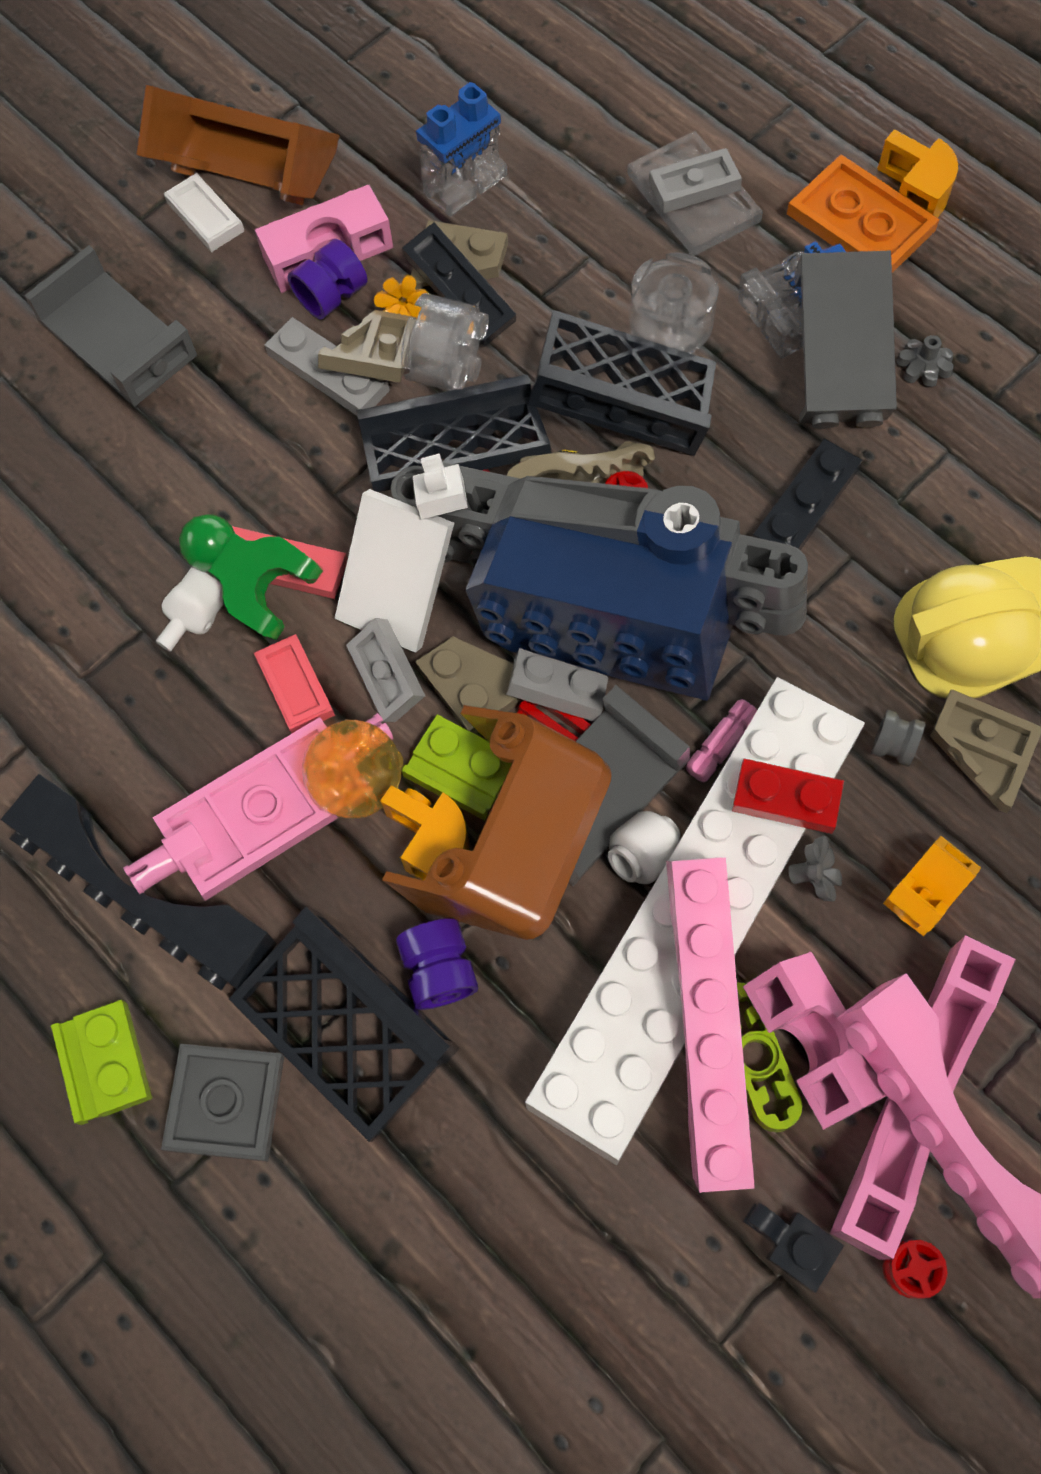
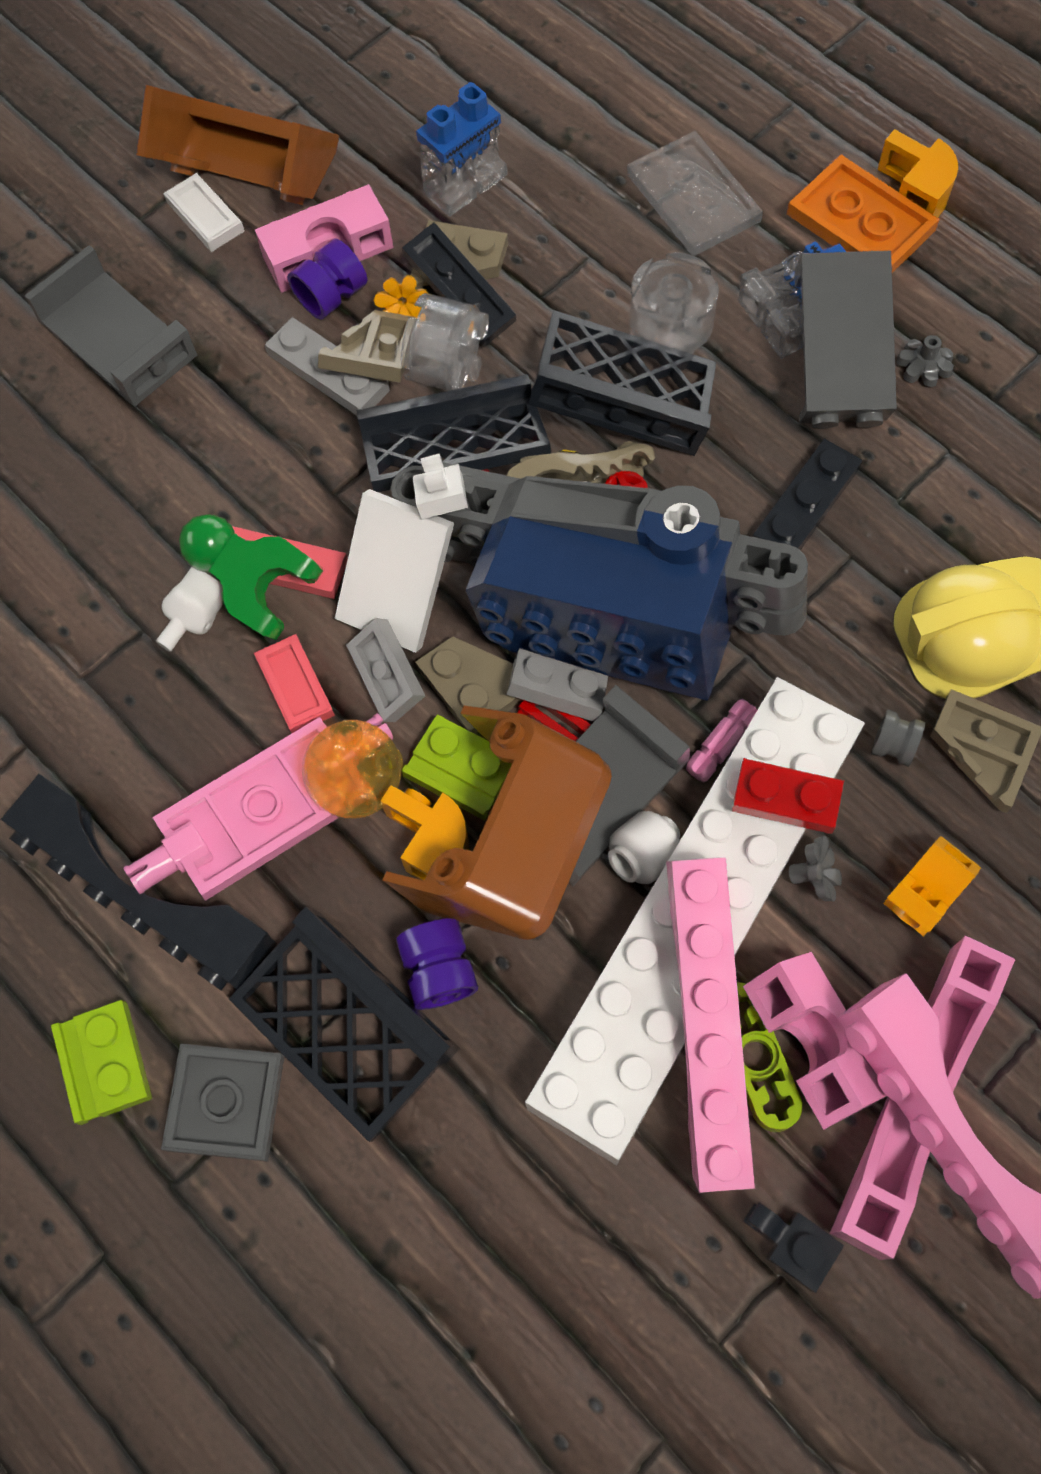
(695, 180): light grey plate -> none
(925, 1266): red wheel -> none

